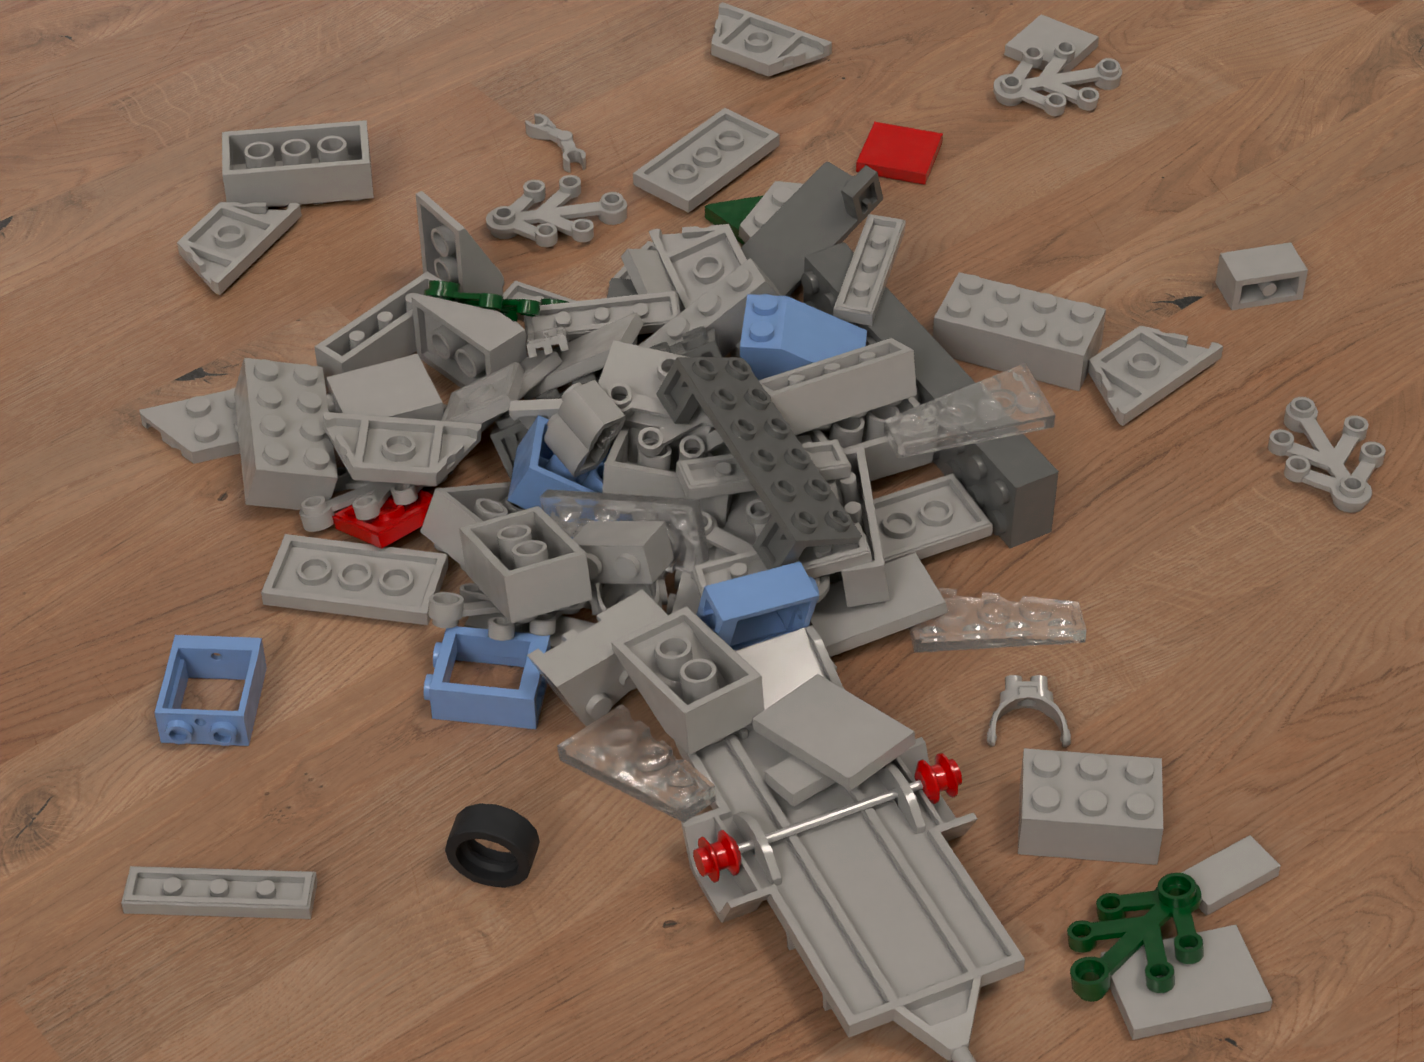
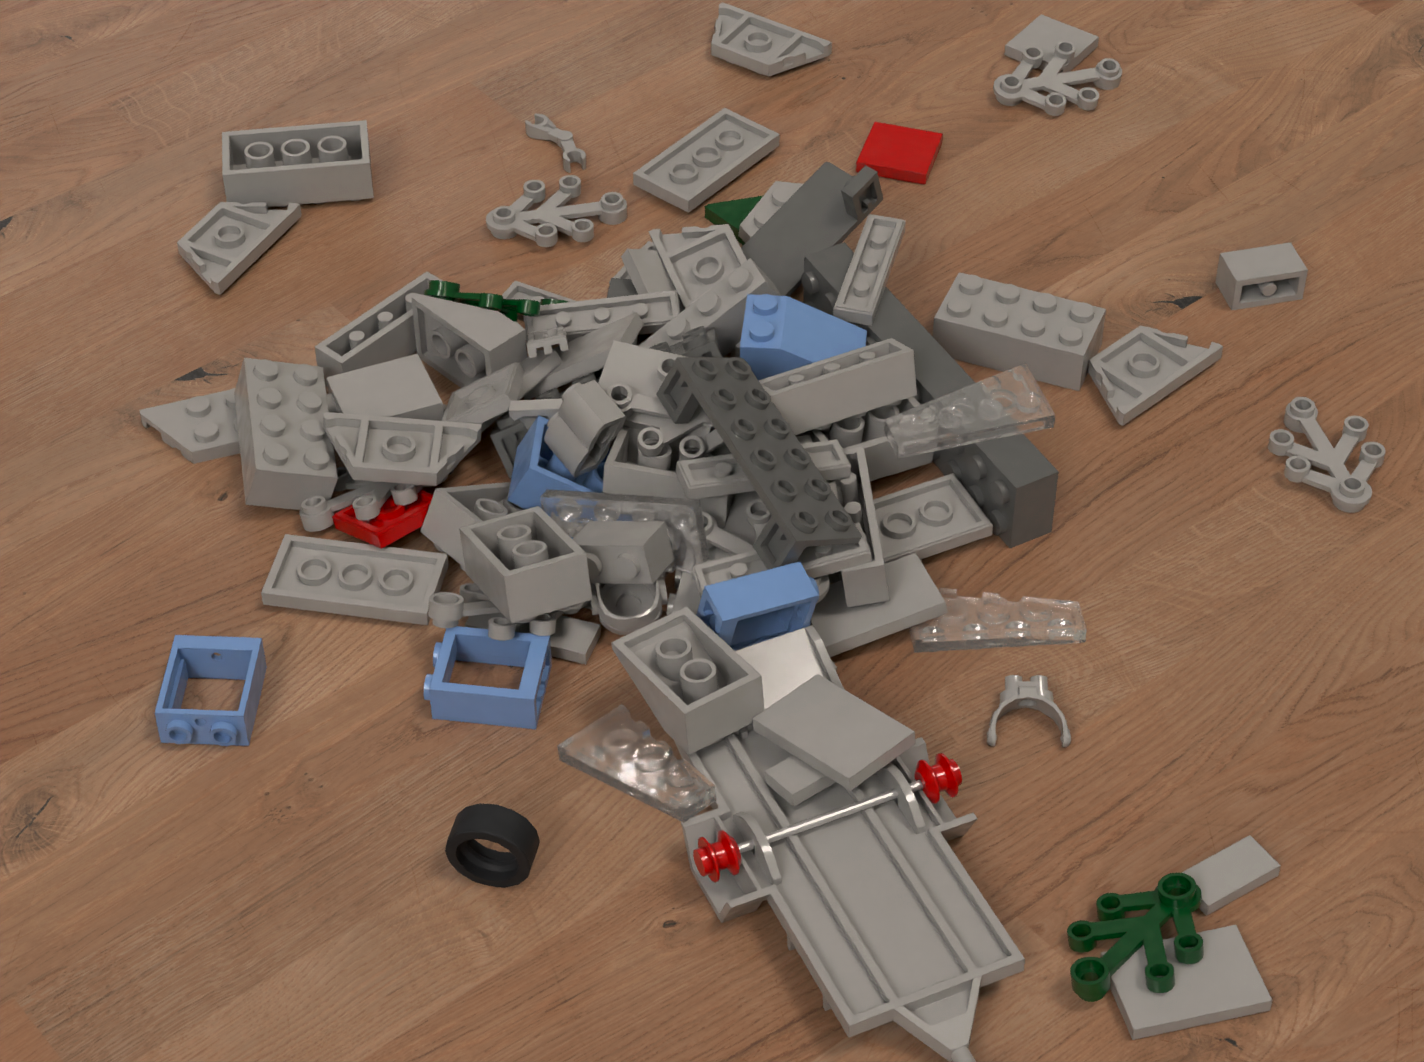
(219, 892): light grey tile -> none
(452, 252): light grey slope -> none
(584, 666): light grey wedge -> none
(1090, 806): light grey brick -> none

